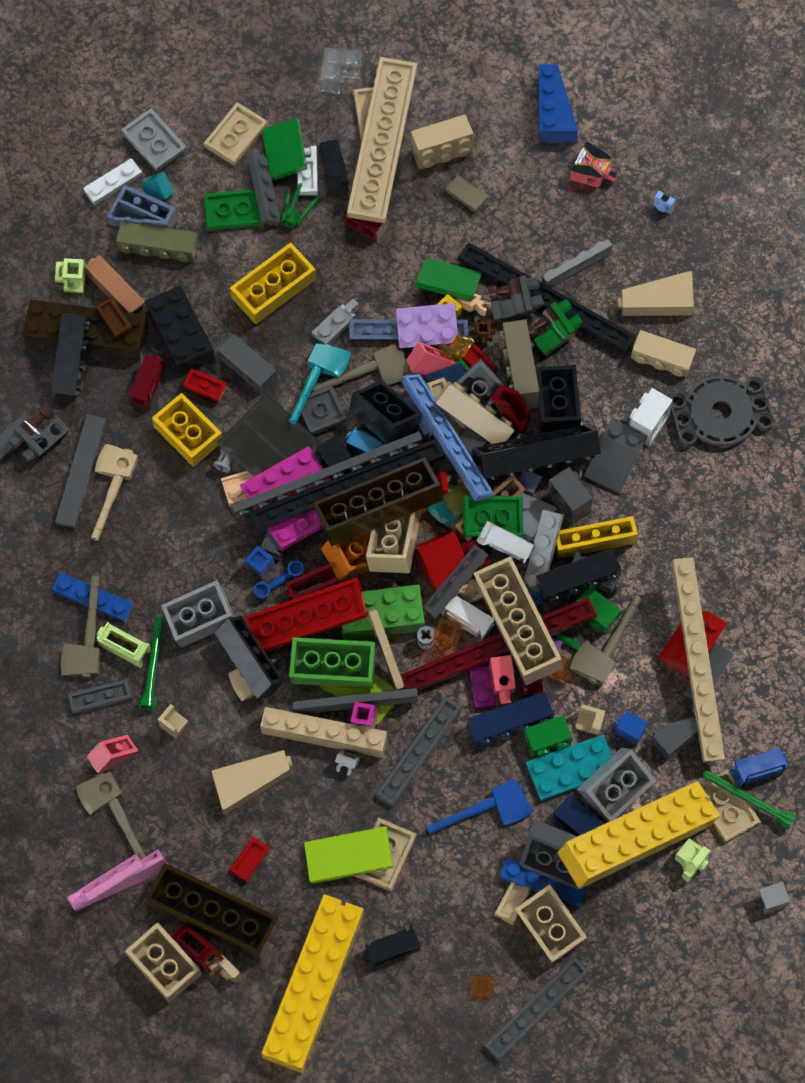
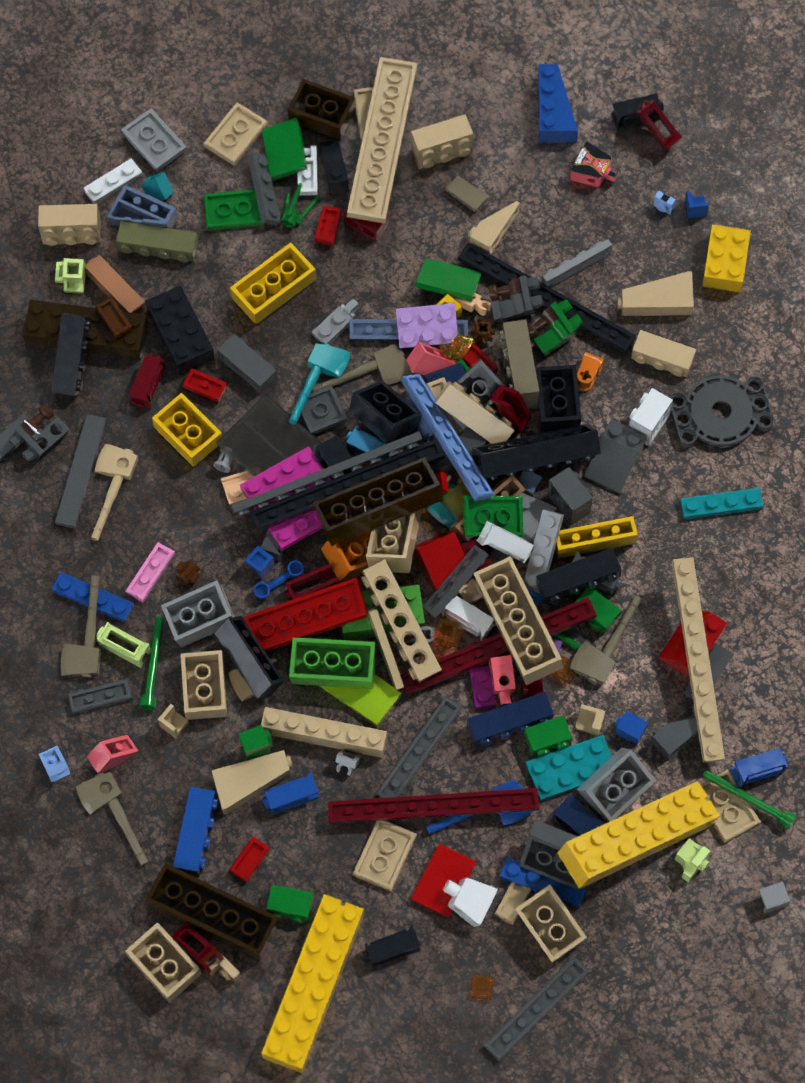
(54, 763): none -> light blue slope
(69, 224): none -> tan brick
(117, 879): bright pink wedge -> none
(150, 572): none -> bright pink tile
(187, 572): none -> reddish brown gear
(195, 831): none -> blue brick
(204, 685): none -> tan brick
(255, 742): none -> green brick
(290, 794): none -> blue window
(290, 903): none -> green brick
(322, 109): none -> dark brown brick
(328, 225): none -> red plate
(339, 64): clear brick -> none
(347, 702): dark grey tile -> none
(348, 855): lime tile -> none
(364, 715): dark pink brick -> none
(382, 572): none -> tan brick
(433, 805): none -> dark red plate
(443, 866): none -> red tile
(470, 899): none -> white torso
(492, 229): none -> tan slope
(589, 370): none -> orange piece
(625, 111): none -> black window
(647, 107): none -> dark red window
(695, 206): none -> blue panel
(721, 503): none -> teal plate
(726, 258): none -> yellow brick

